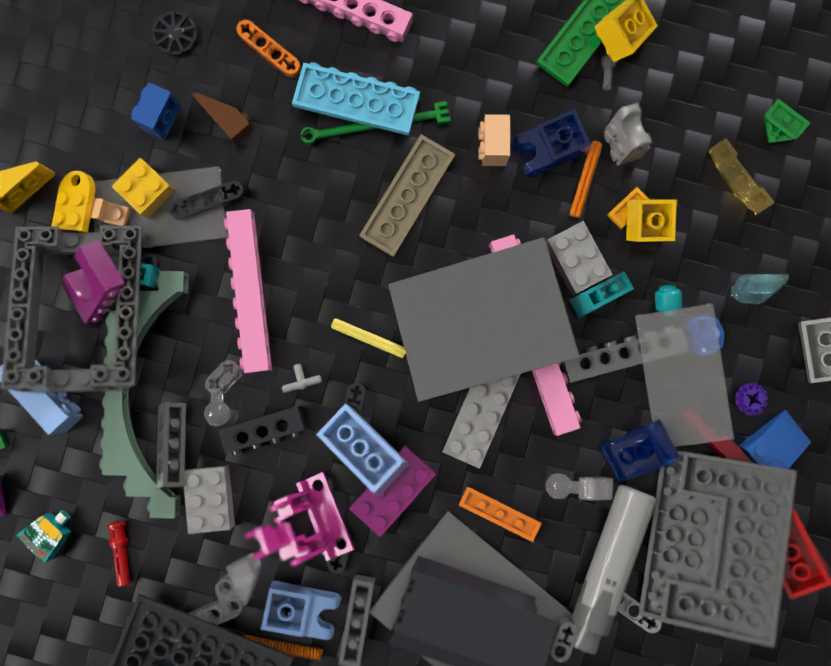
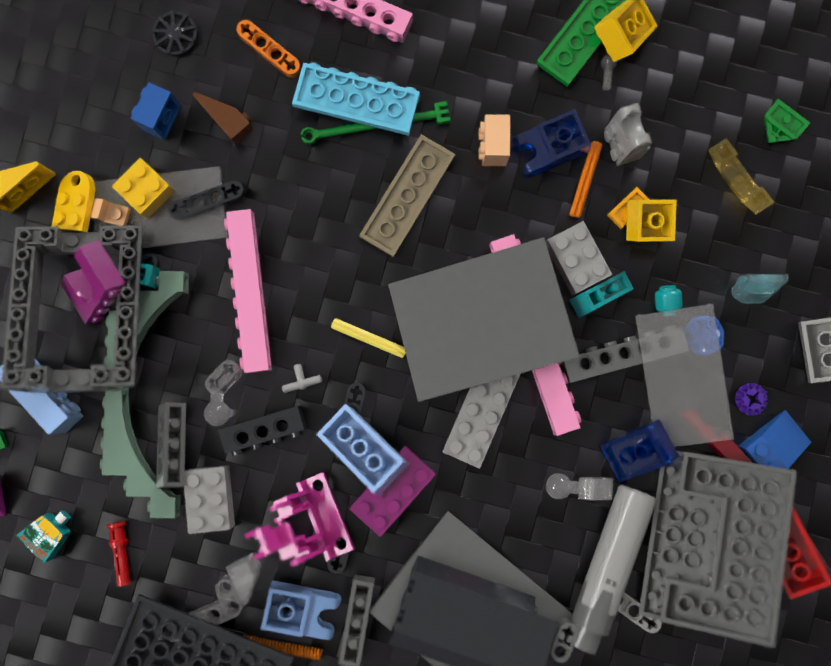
(500, 514): orange plate -> none

